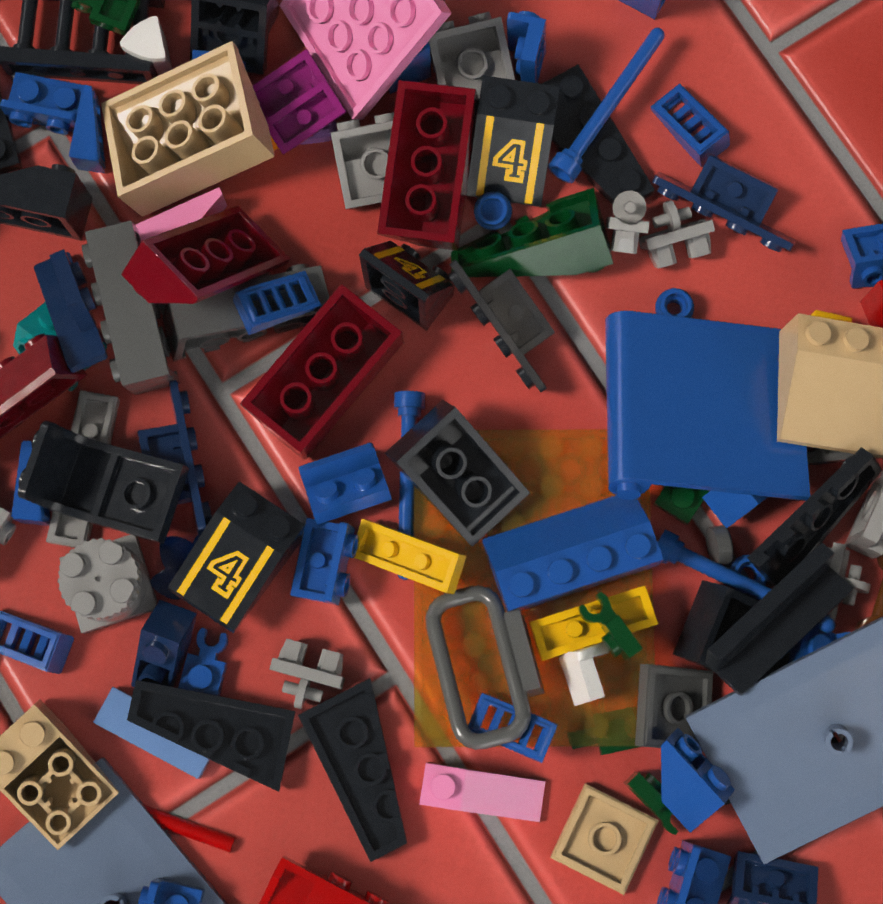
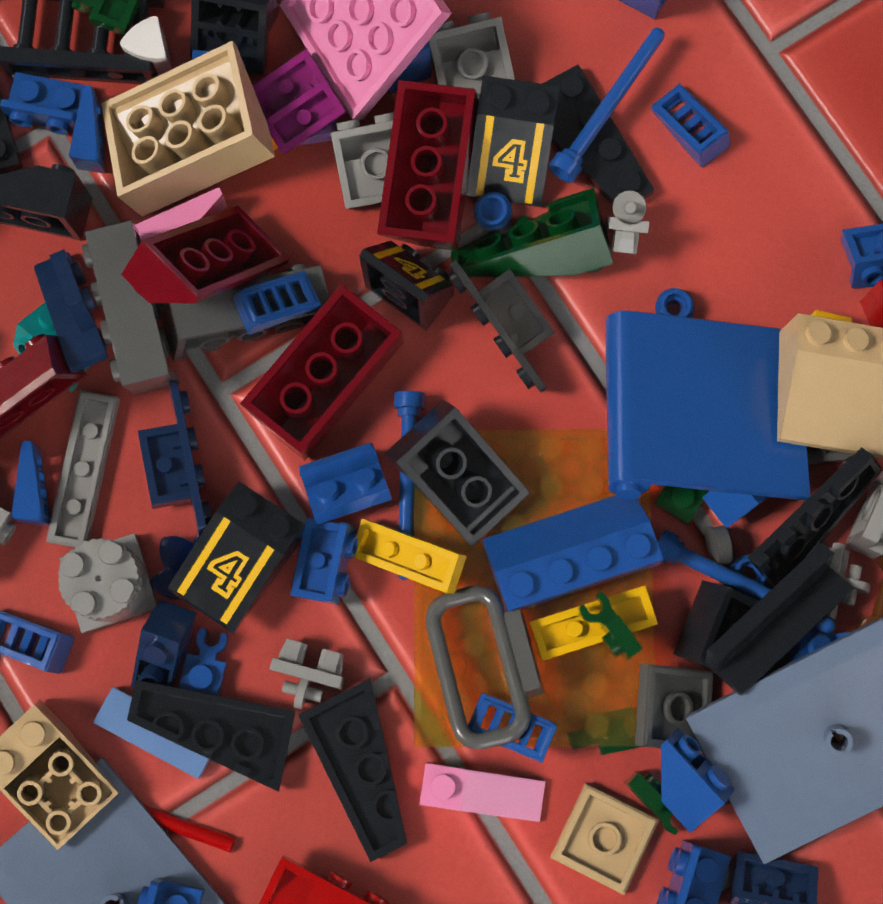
(102, 483): black bracket -> none
(528, 39): blue bracket -> none
(582, 673): white tile -> none
(694, 234): light grey hips -> none
(732, 195): dark blue bracket -> none

